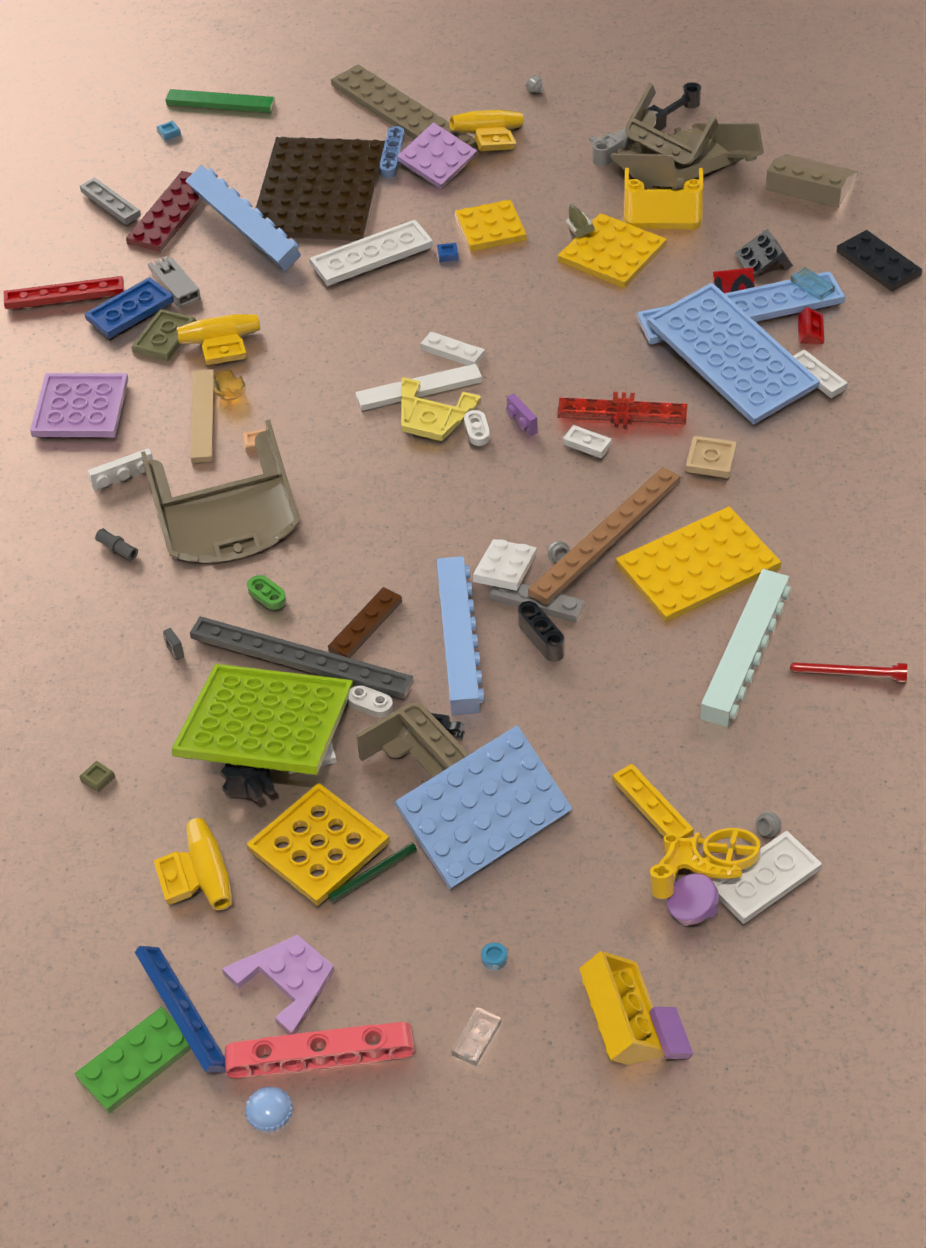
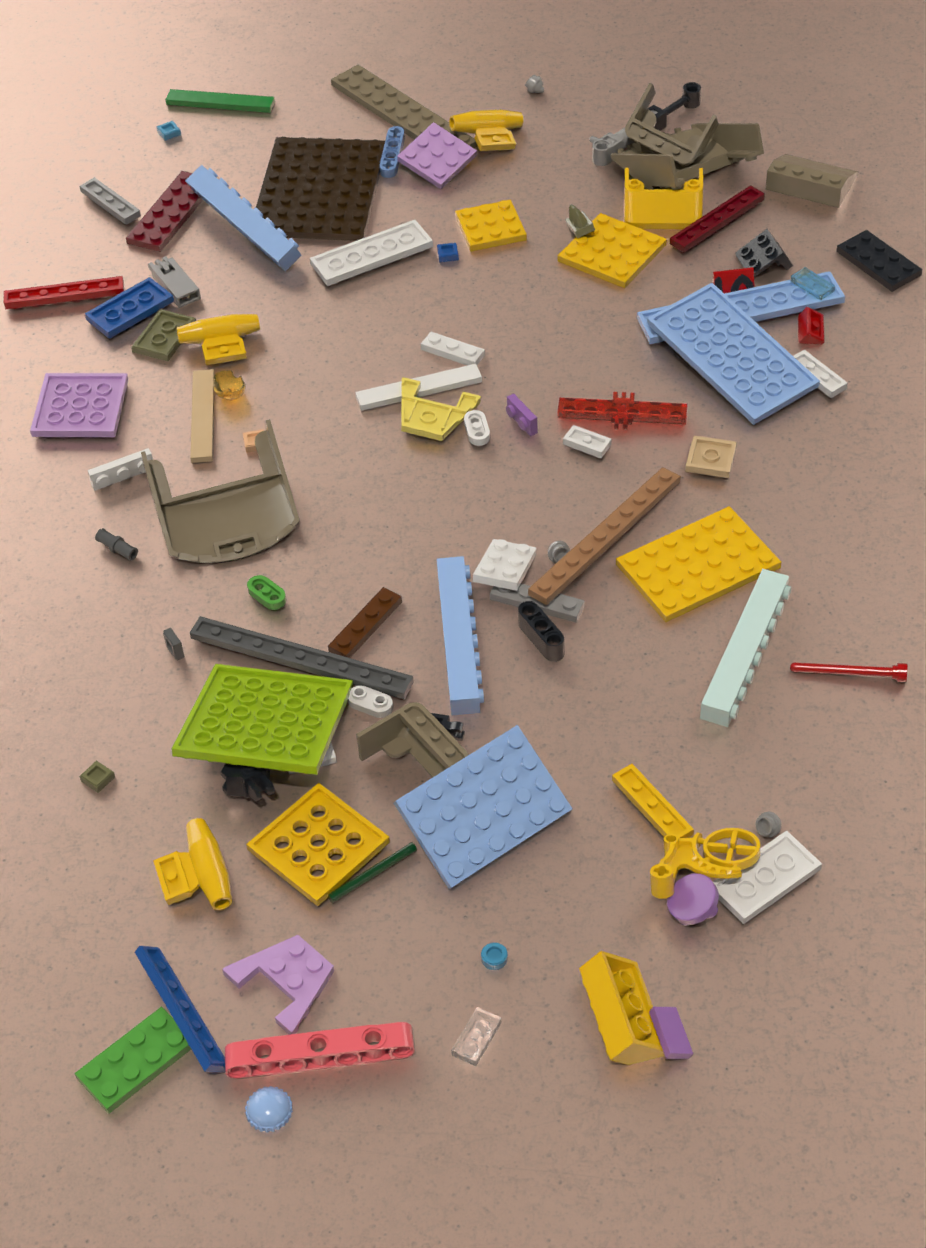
(717, 218): none -> dark red plate

